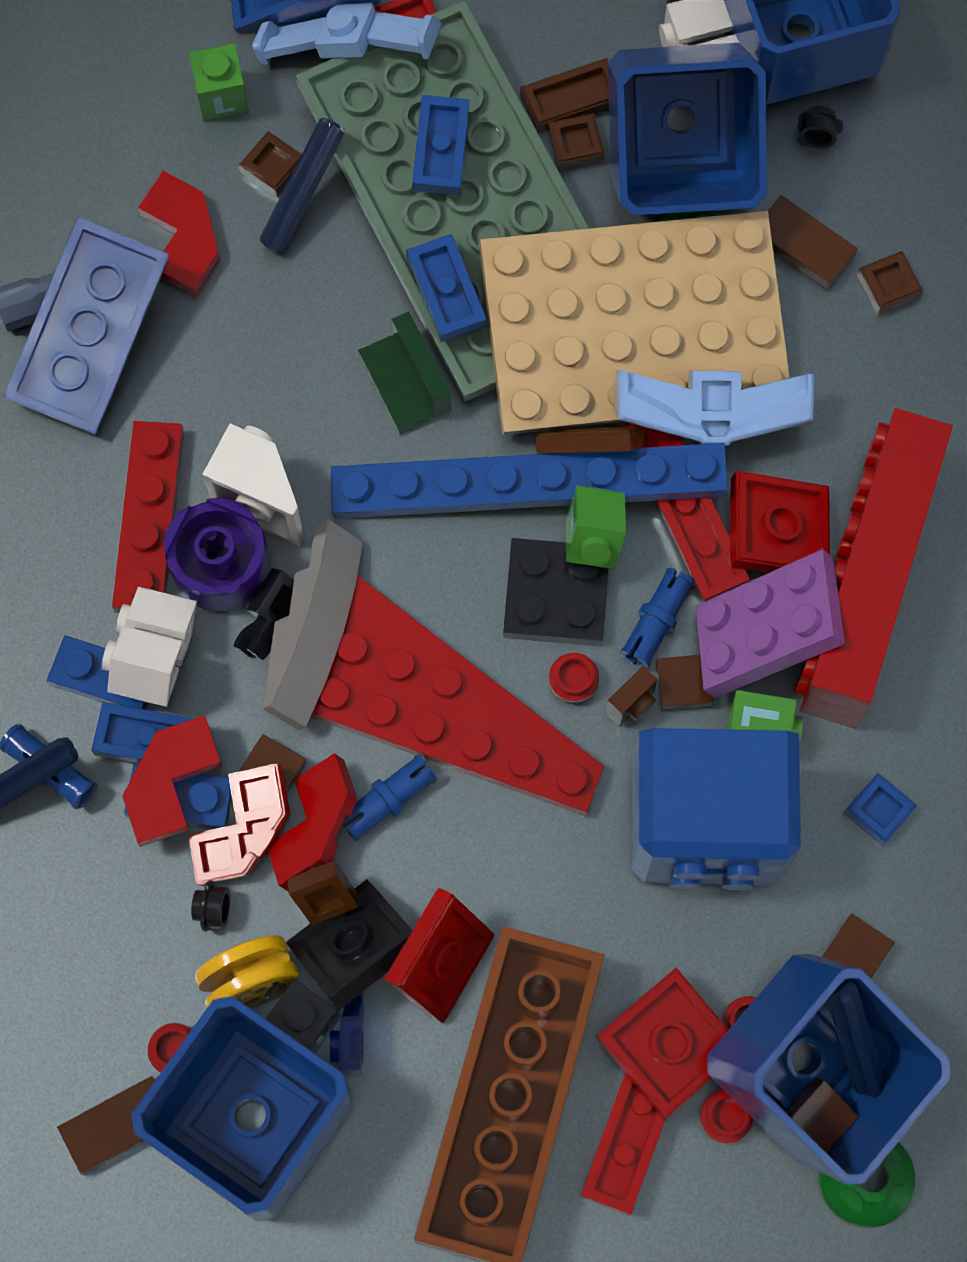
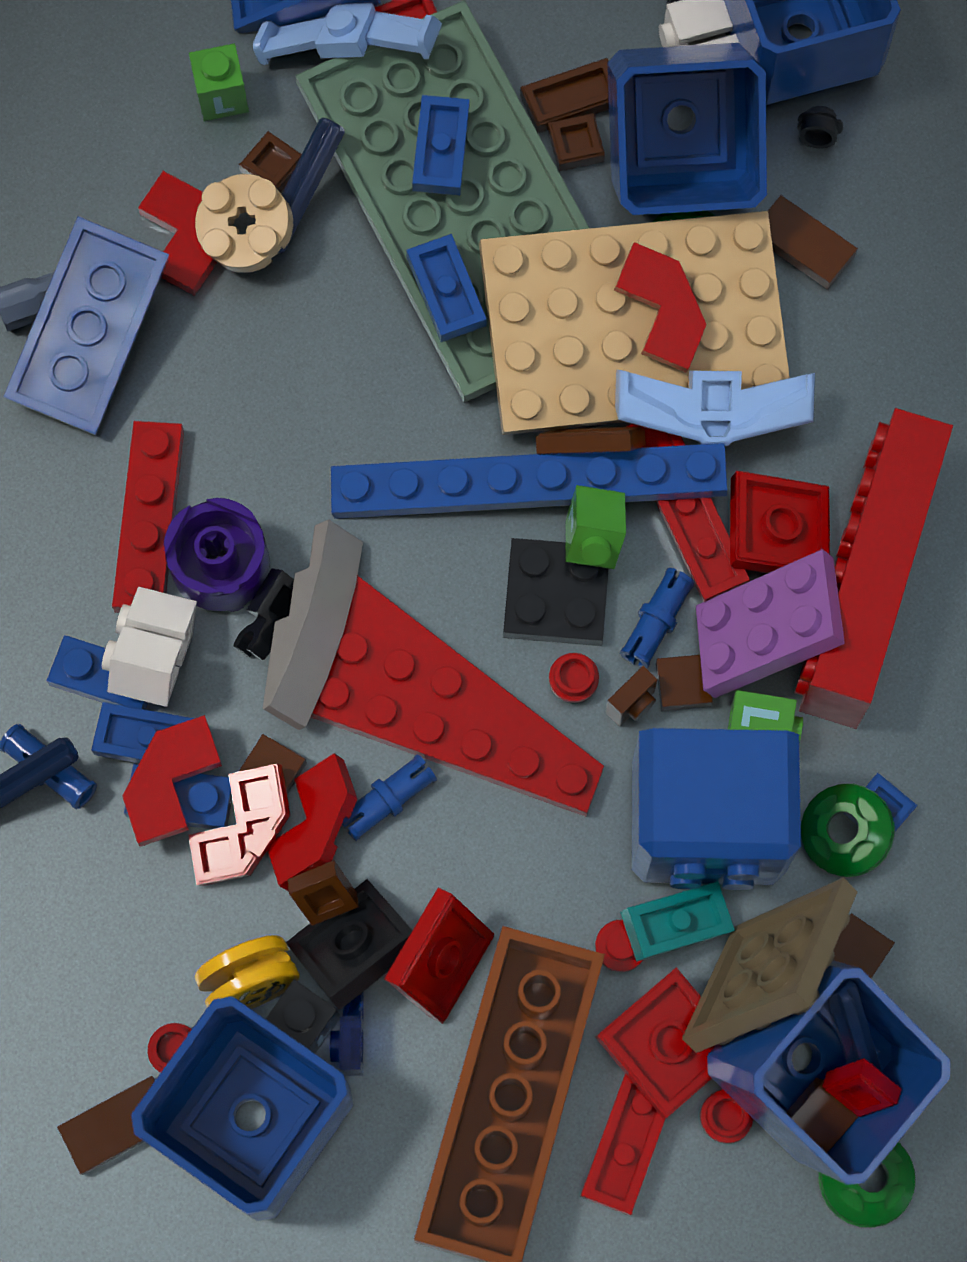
(211, 906): black plate -> none
(224, 203): none -> tan plate
(251, 473): white slope -> none
(406, 376): dark green panel -> none
(615, 944): none -> red plate
(663, 285): none -> red tile
(677, 921): none -> teal plate
(771, 966): none -> dark tan plate
(861, 1087): none -> red tile
(868, 847): none -> green piece
(890, 282): reddish brown tile -> none

